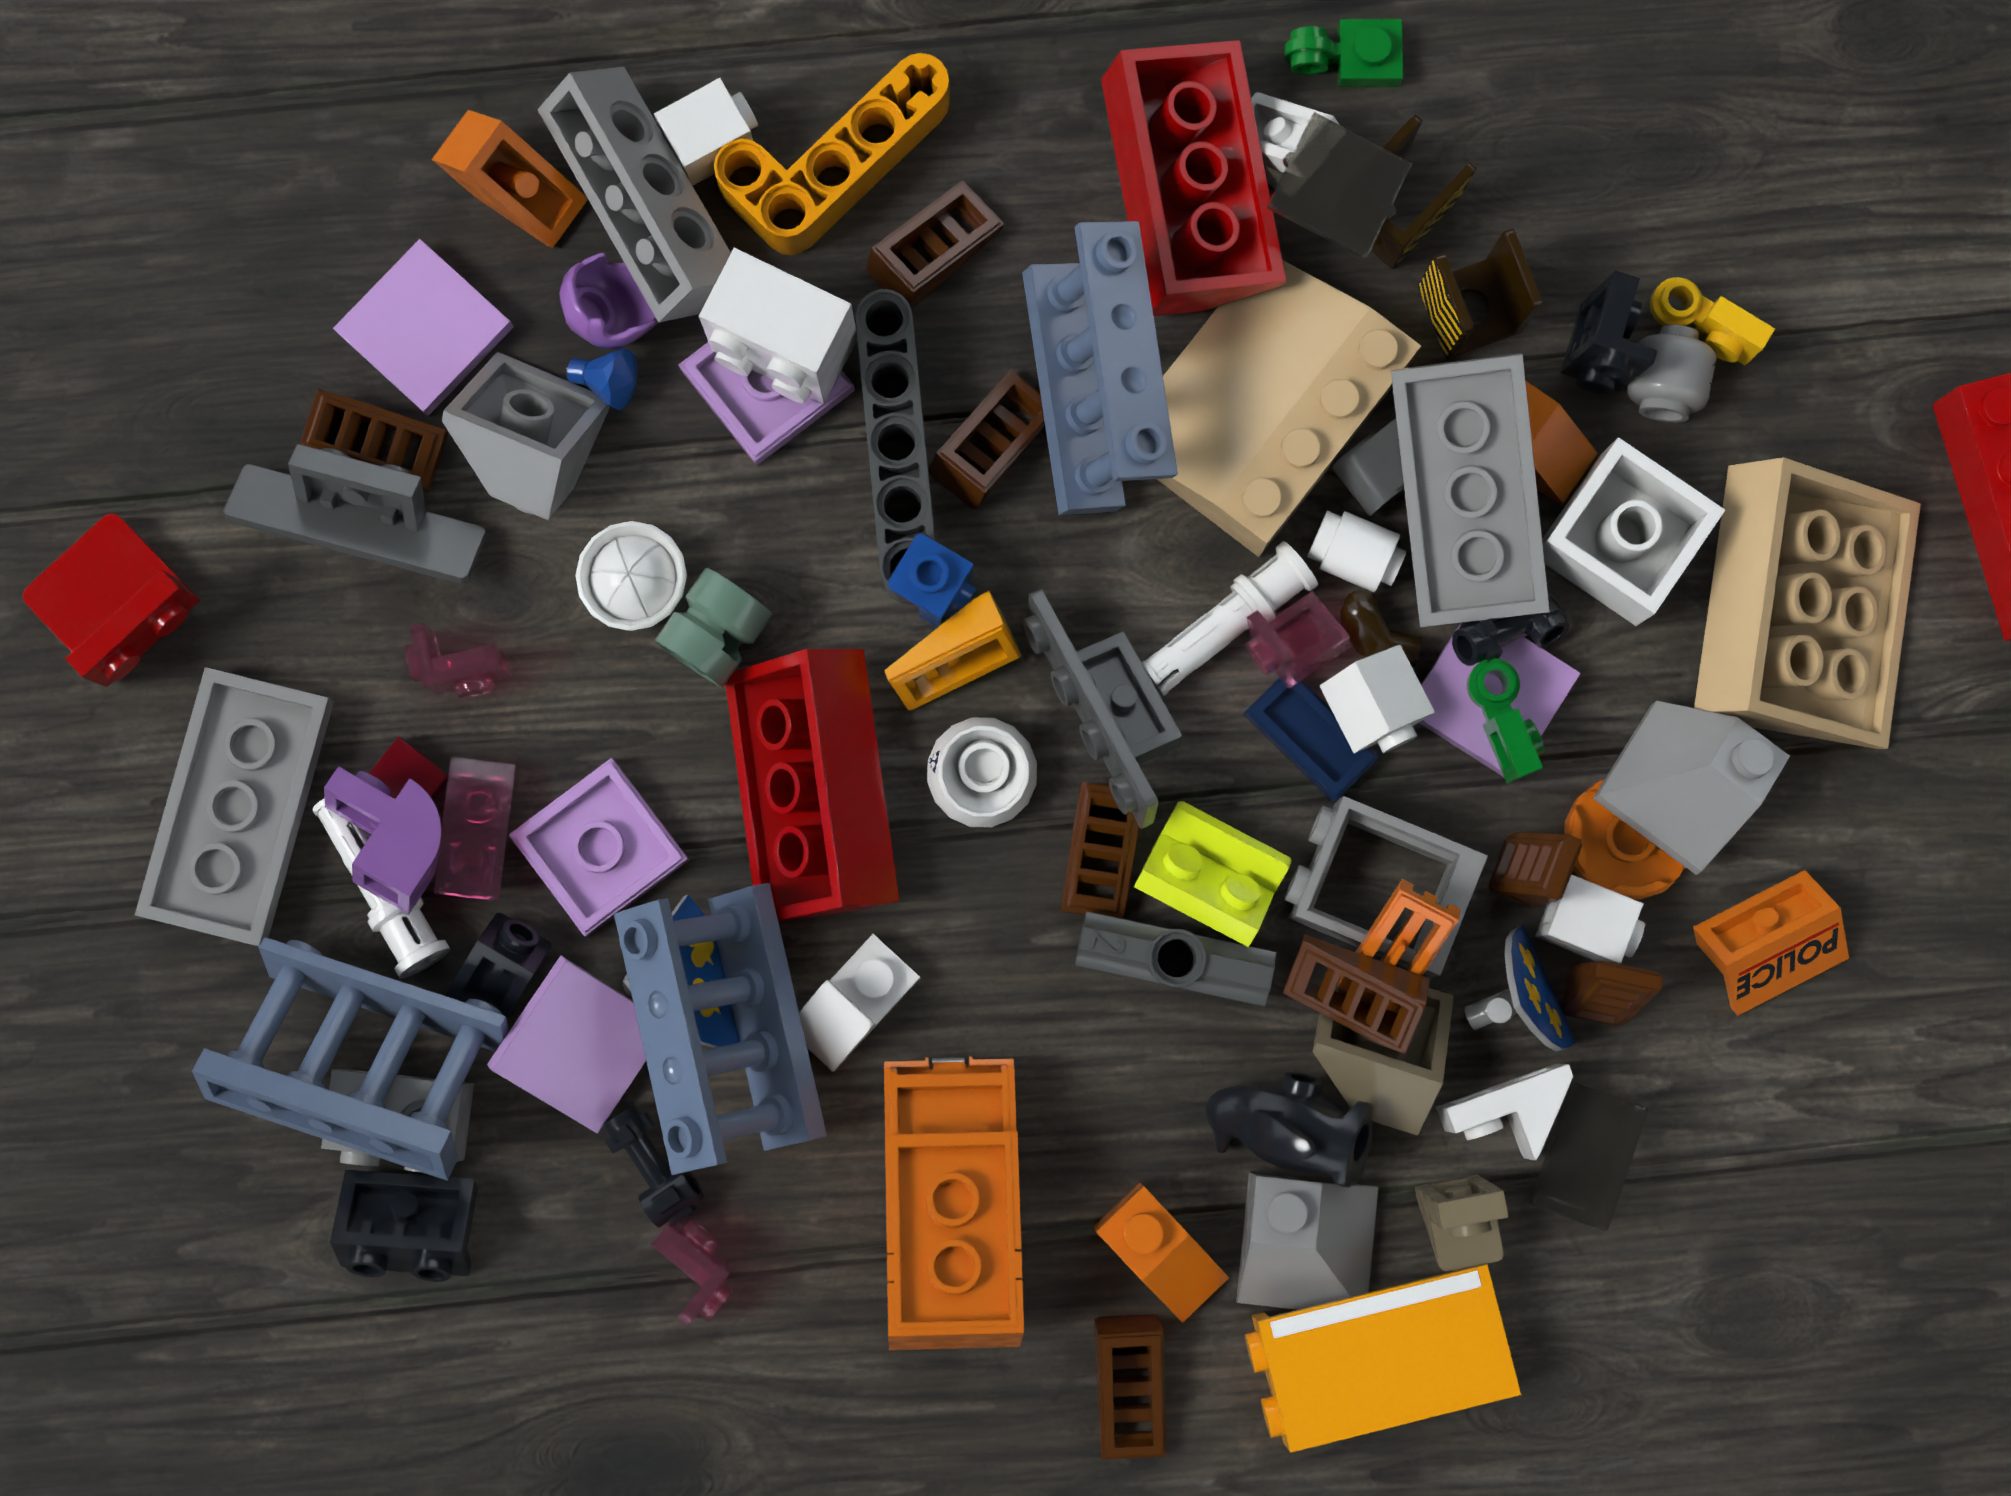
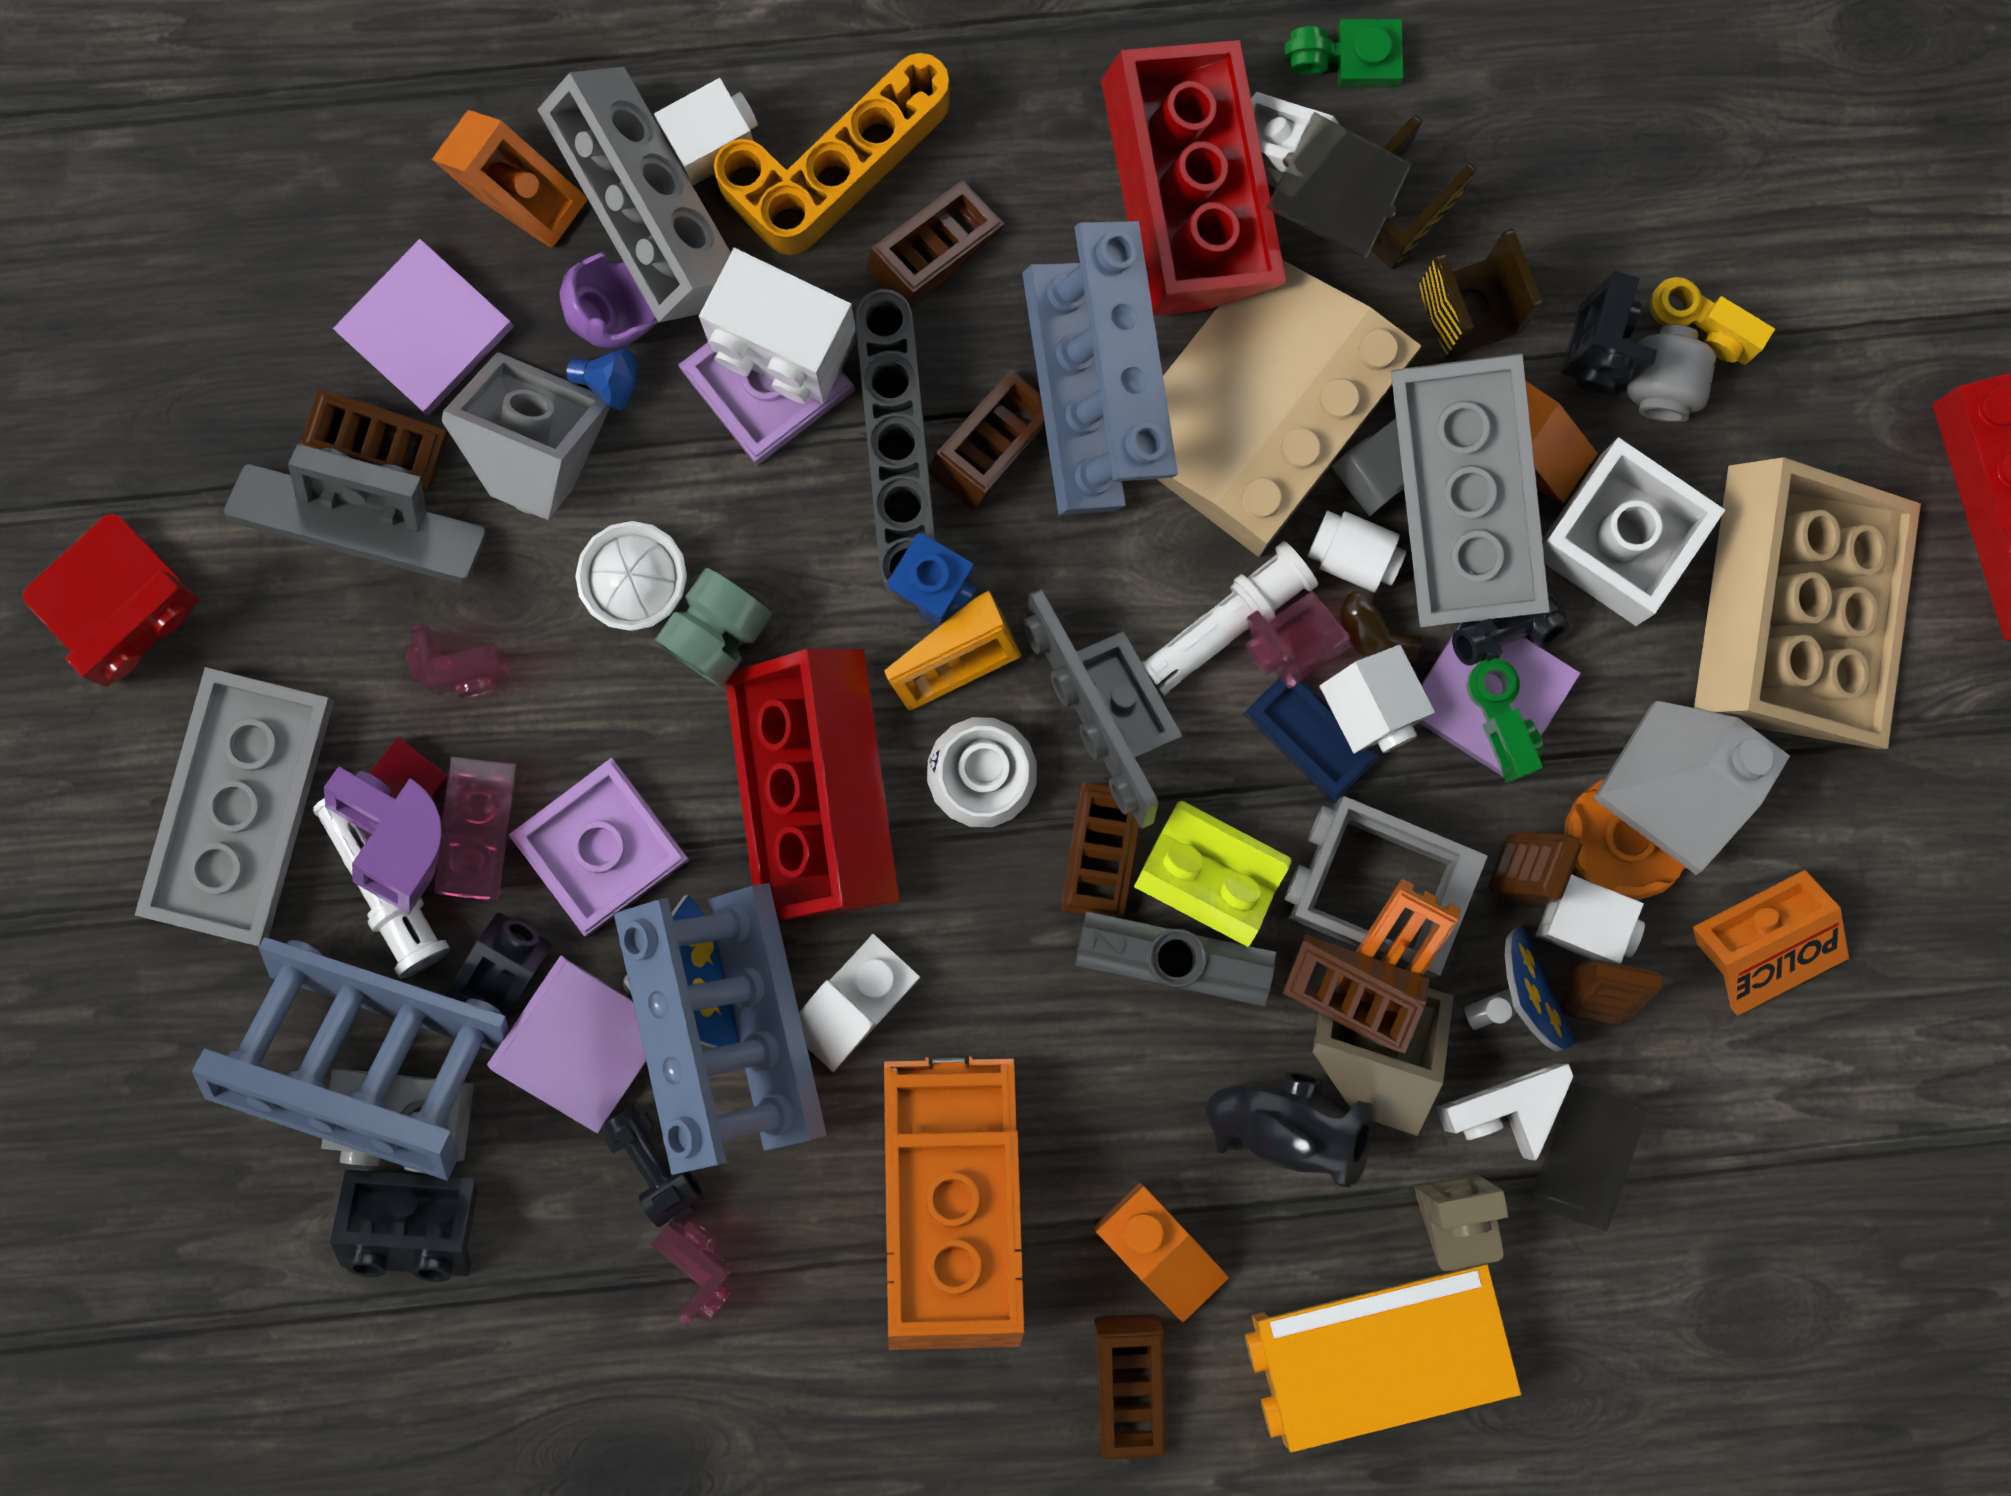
(1305, 1241): light grey slope -> none

